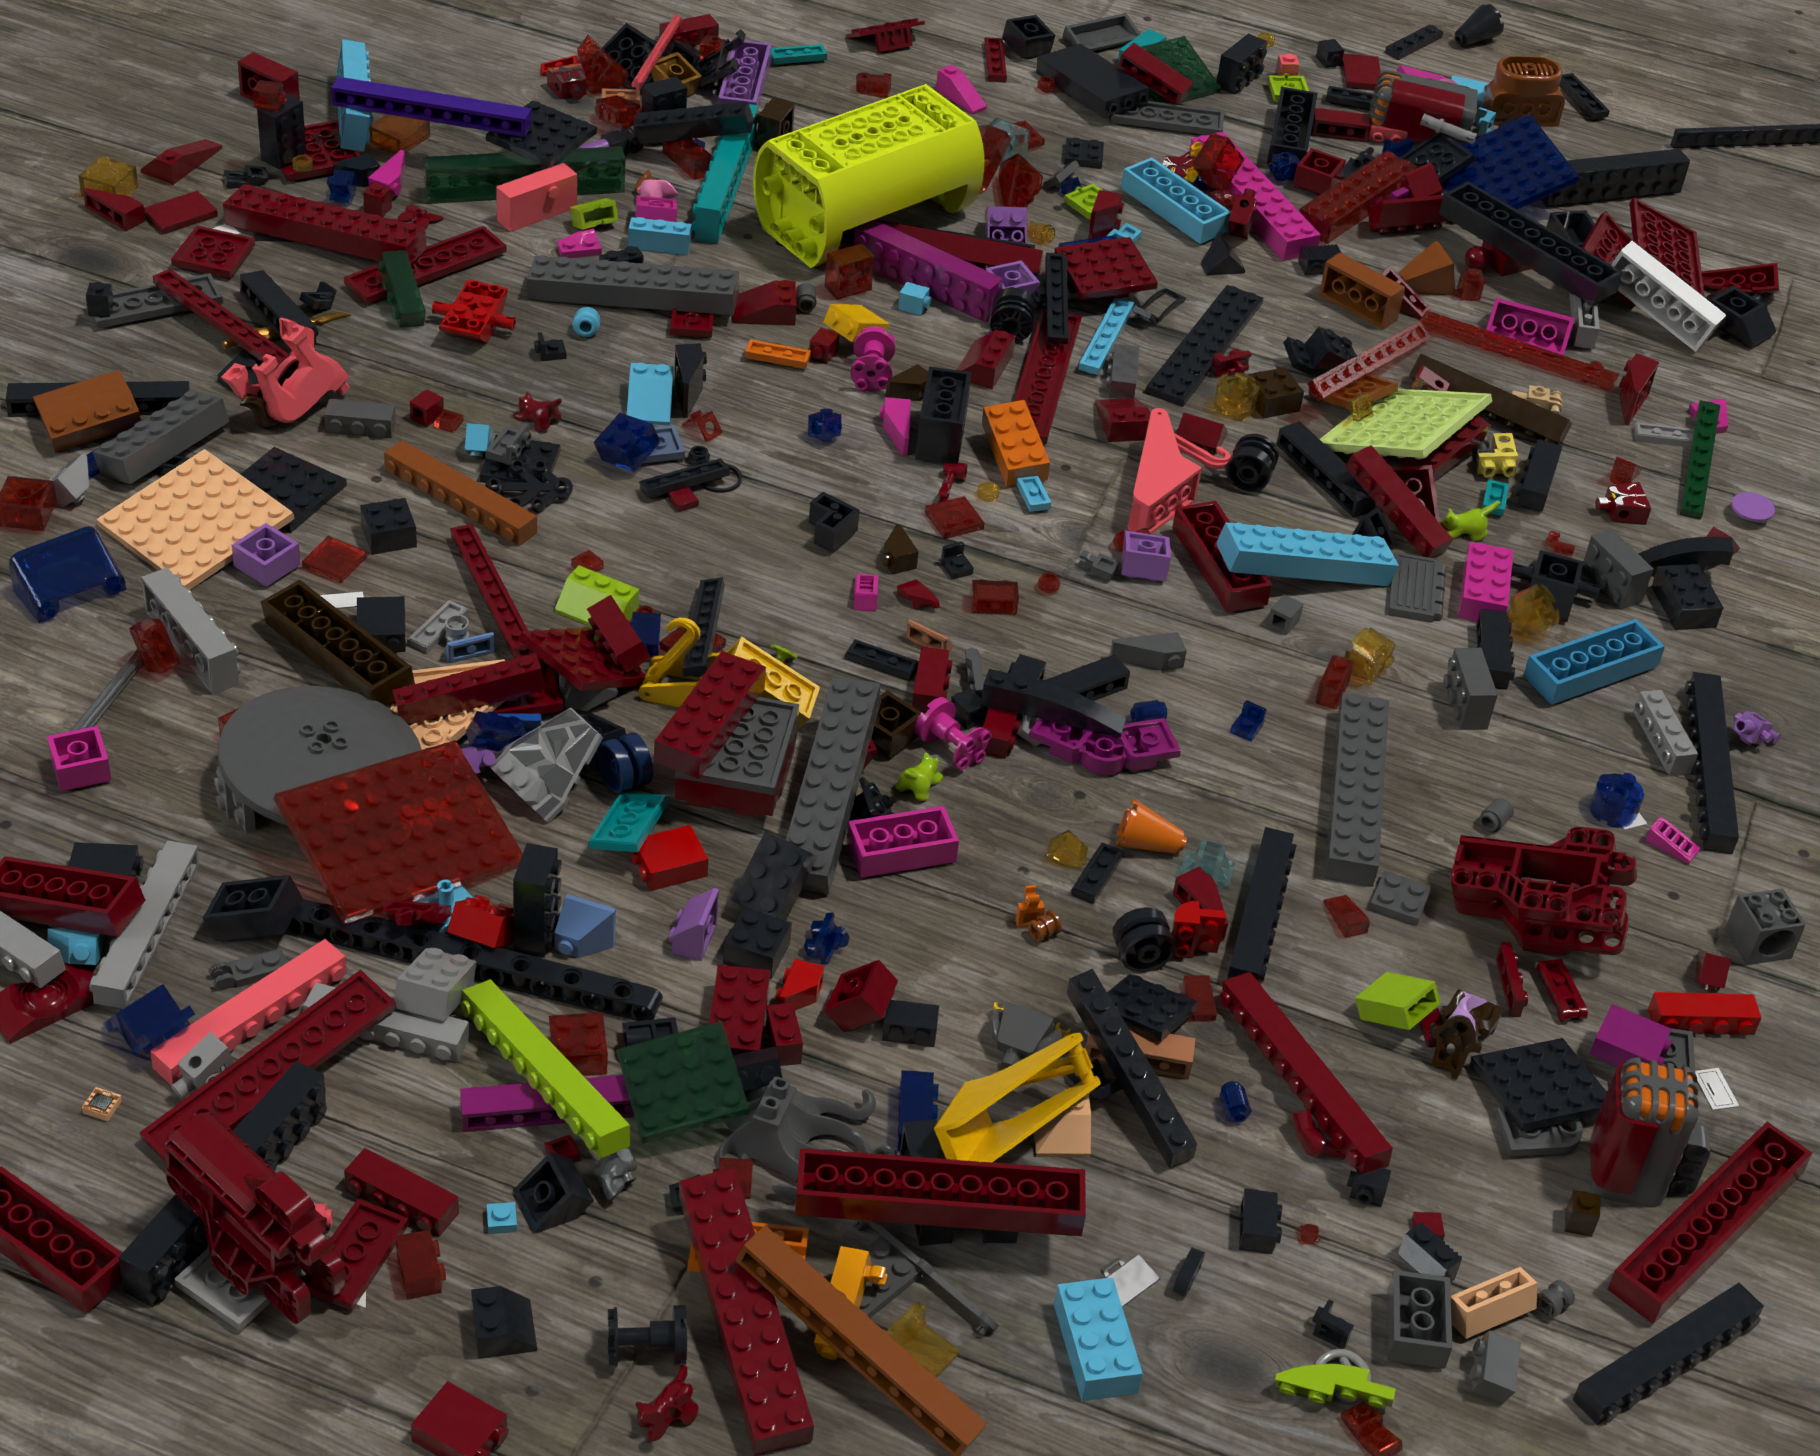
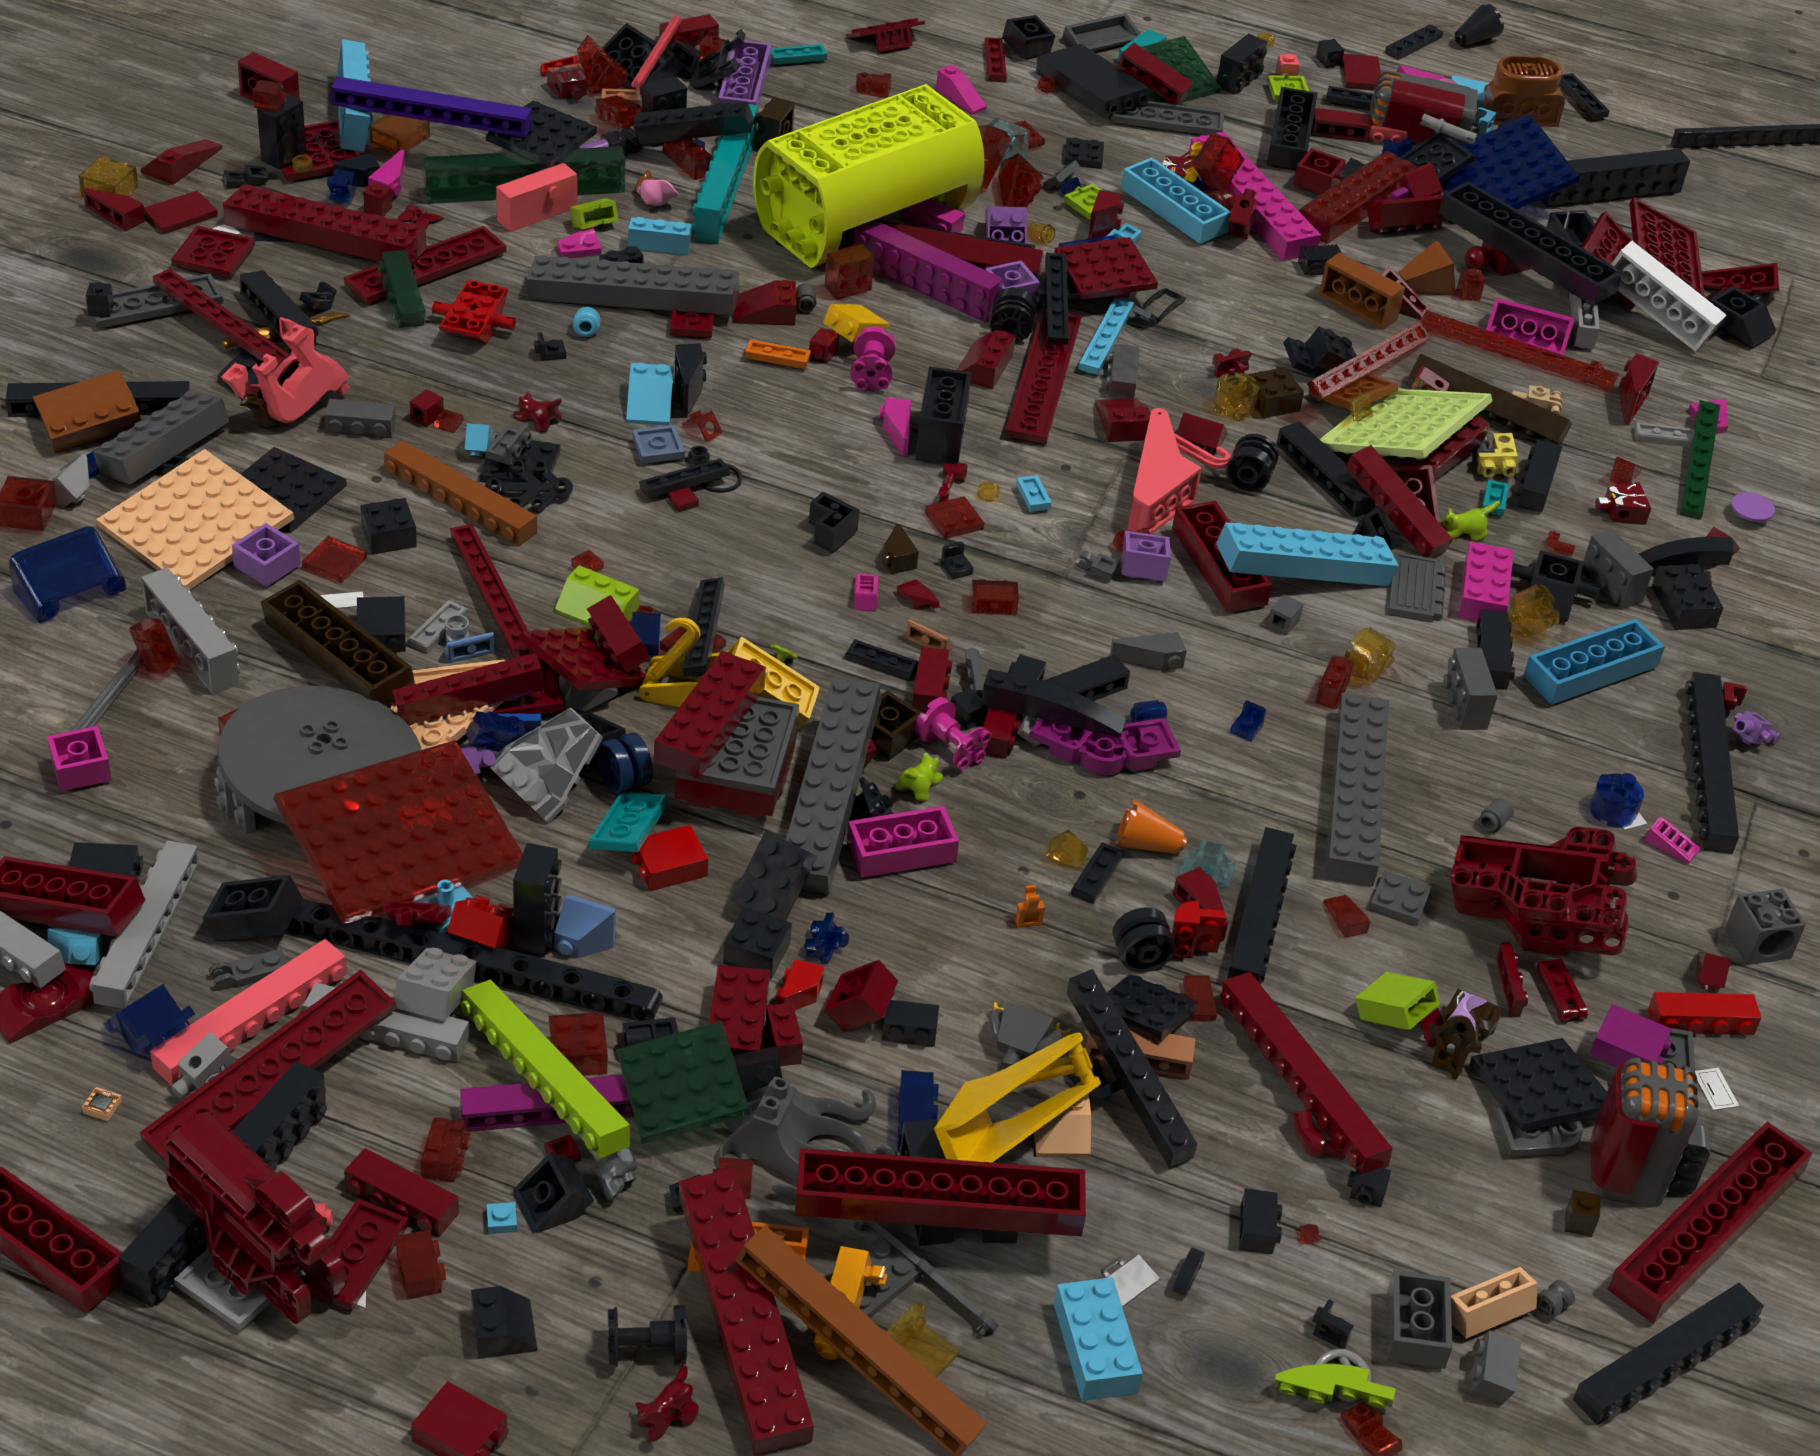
(444, 1149): none -> clear red brick
(627, 442): clear blue brick -> none
(656, 208): dark pink slope -> none
(677, 66): pearl gold slope -> none
(695, 925): medium lavender slope -> none
(824, 425): clear blue brick -> none
(908, 384): dark brown slope -> none
(914, 298): medium azure brick -> none
(934, 215): none -> dark pink brick
(1015, 442): orange brick -> none
(1045, 926): dark orange bush -> none
(1049, 582): clear red plate -> none
(1210, 335): black plate -> none
(1221, 259): black slope -> none
(1235, 1102): clear blue brick -> none
(1283, 166): clear blue brick -> none
(1365, 156): black piece -> none
(1428, 1253): black brick -> none
(1431, 1220): dark red tile -> none
(1665, 733): light grey brick -> none
(1732, 695): none -> dark red bracket

